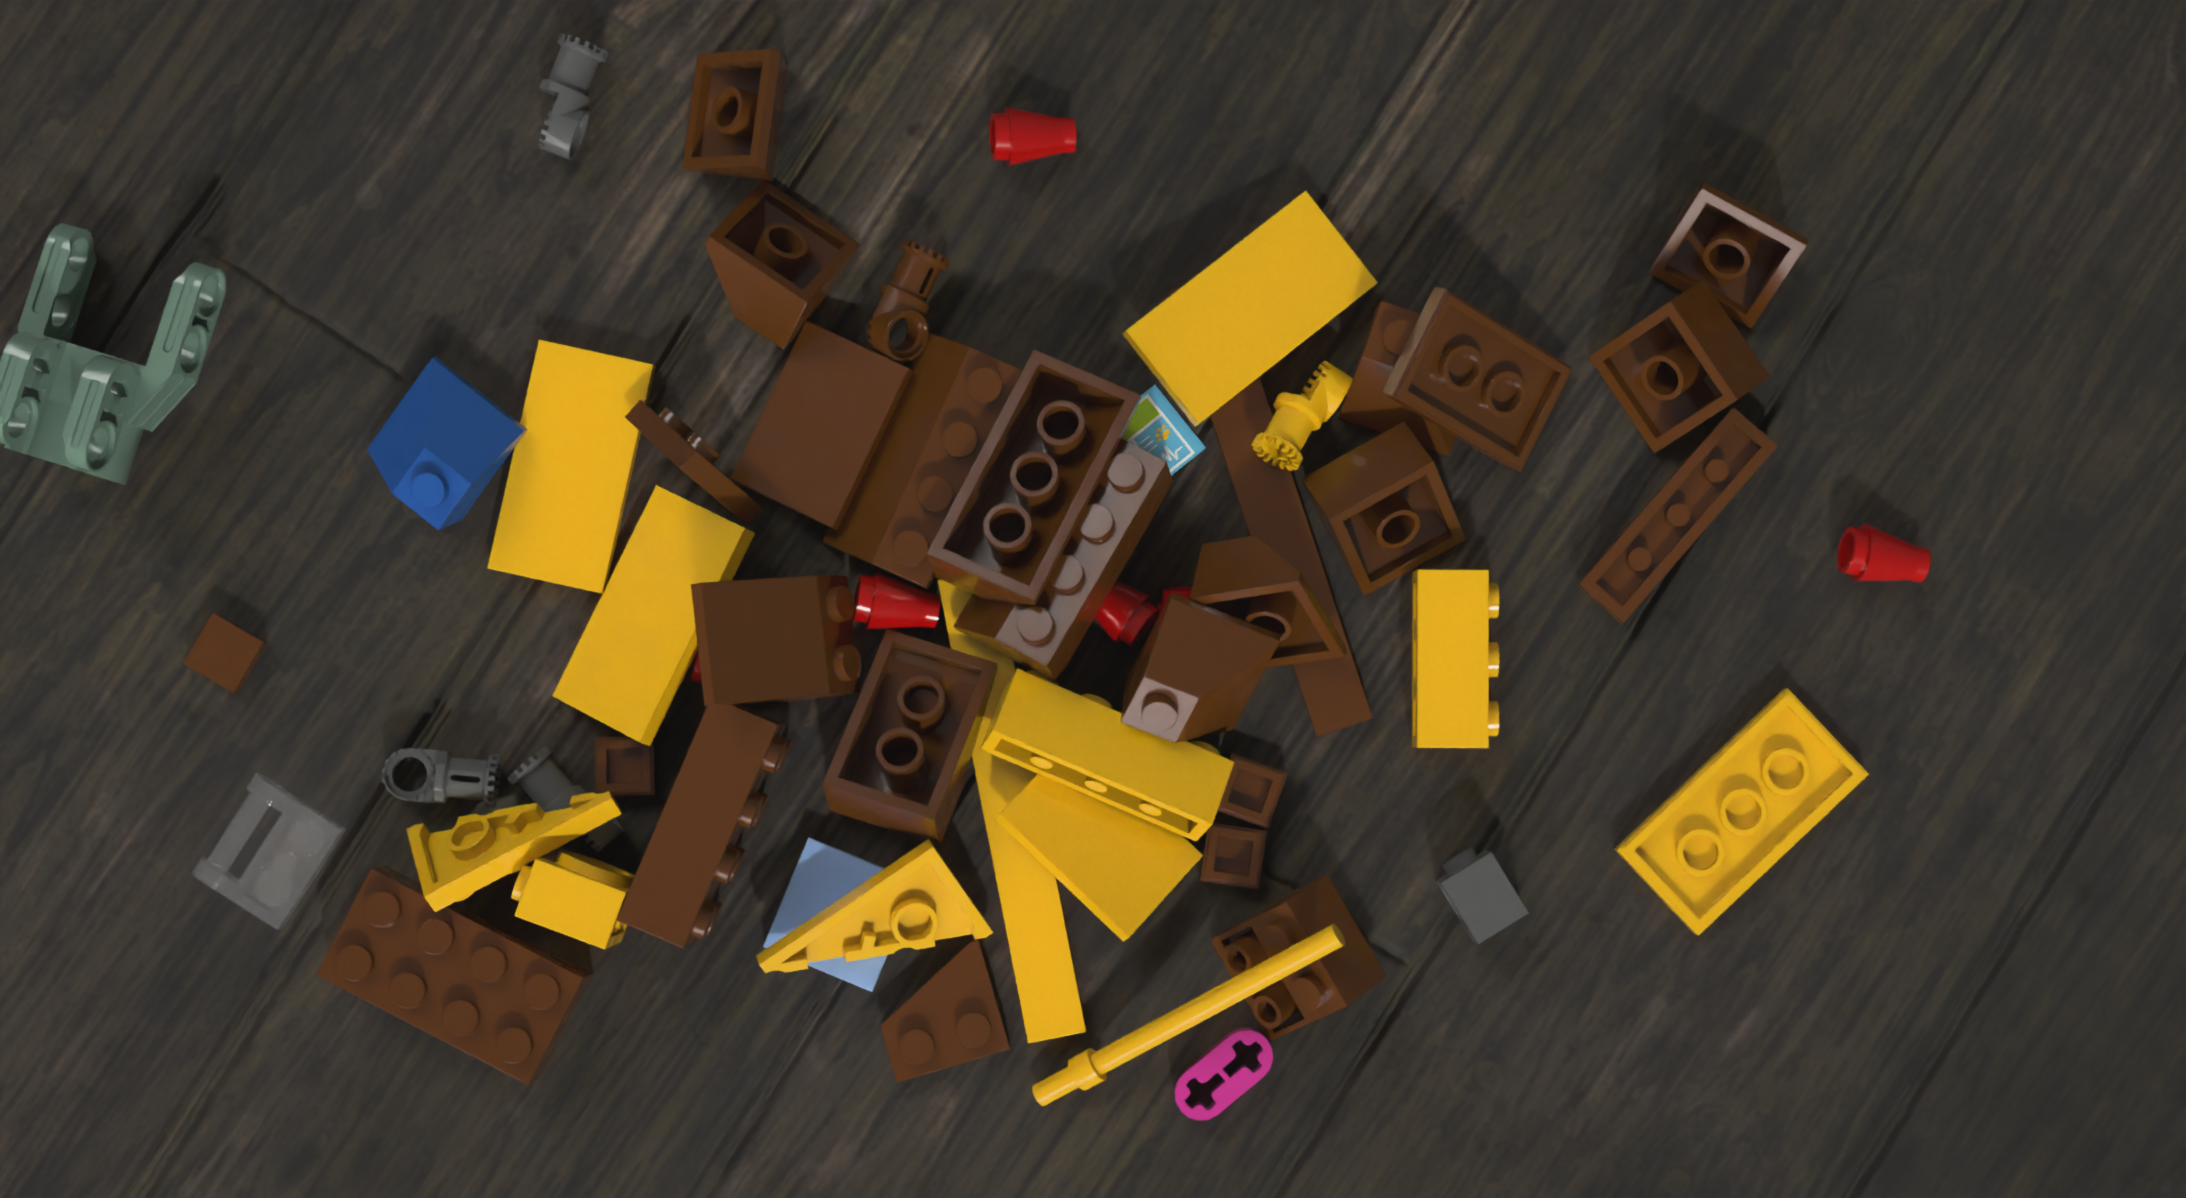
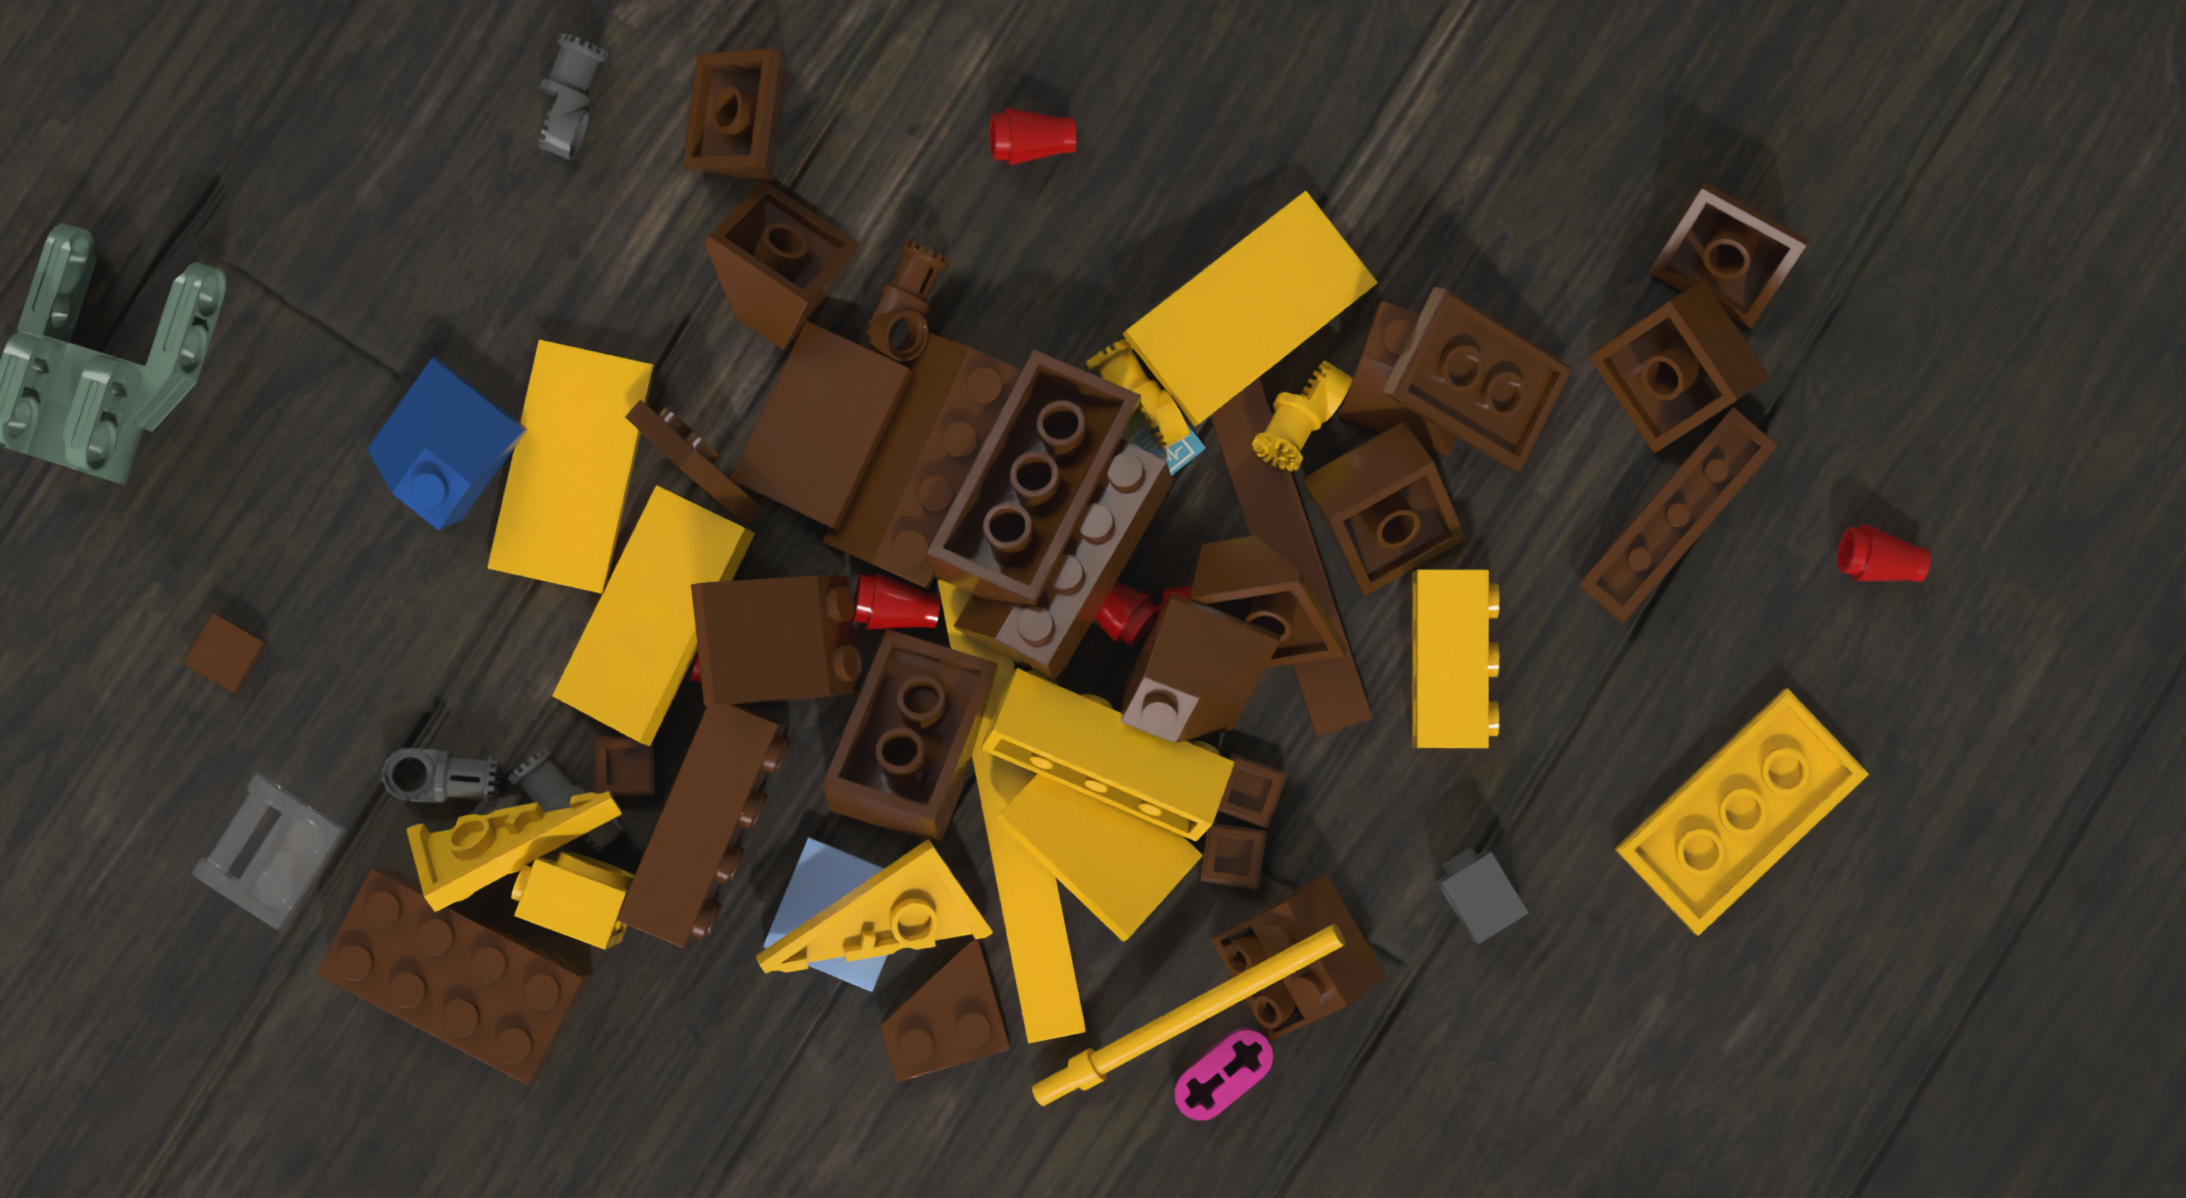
(1155, 405): none -> yellow connector

